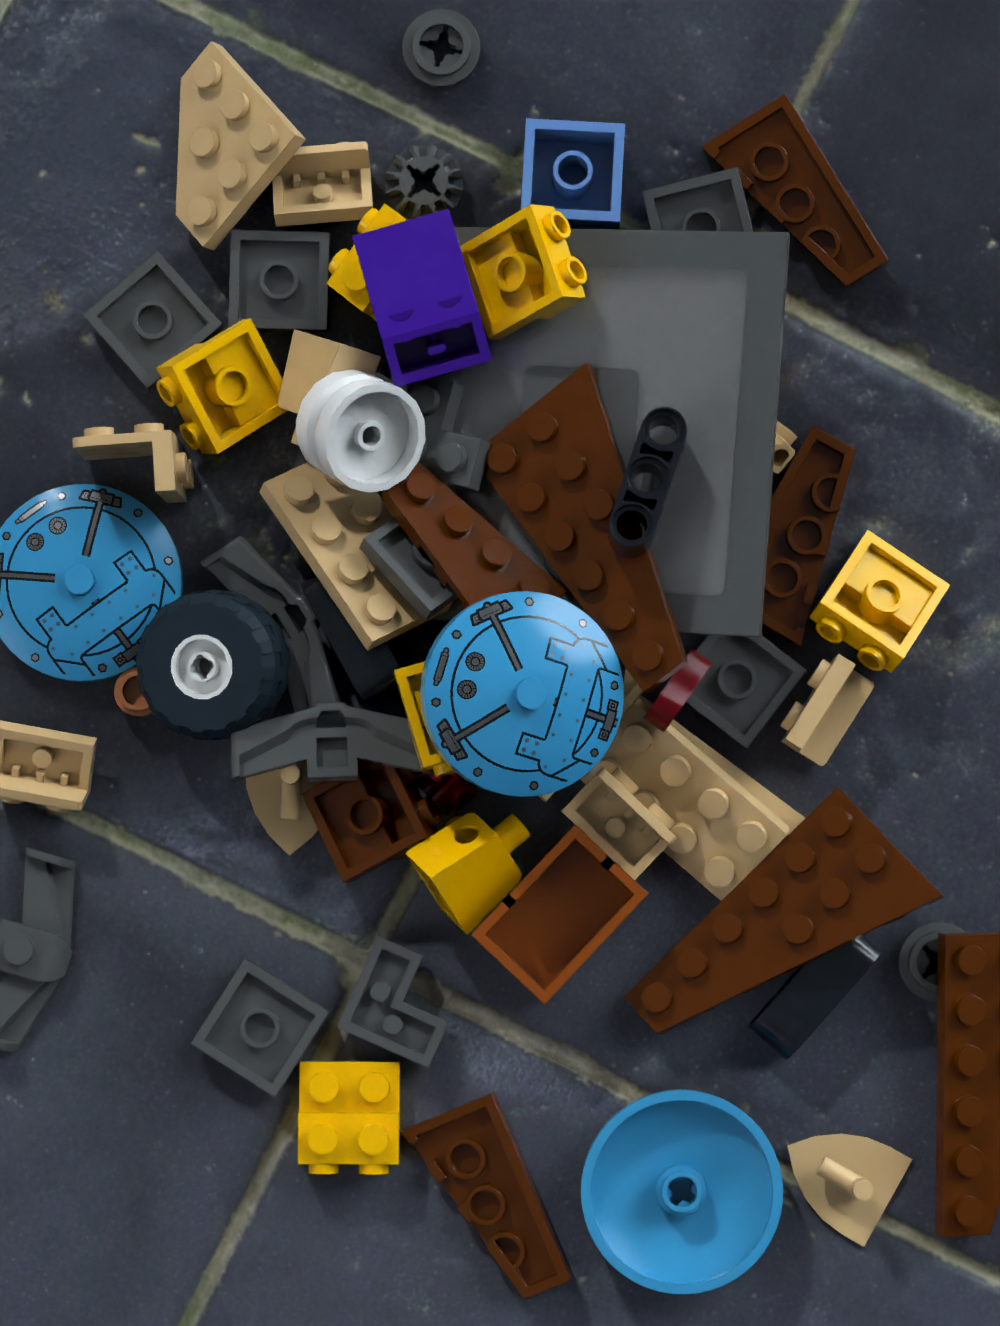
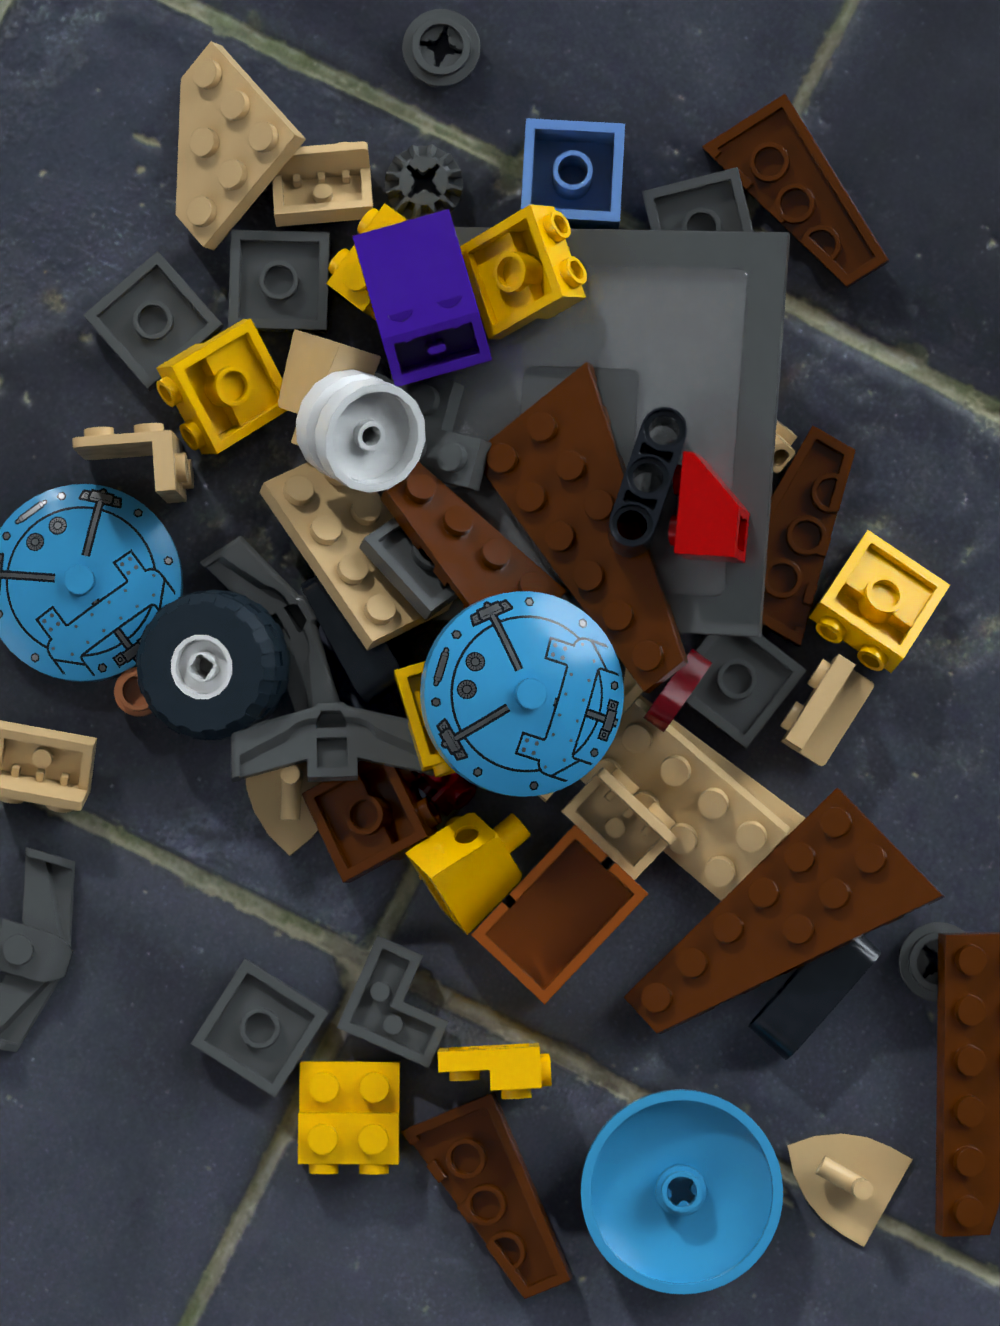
(512, 1067): none -> yellow plate
(709, 516): none -> red slope

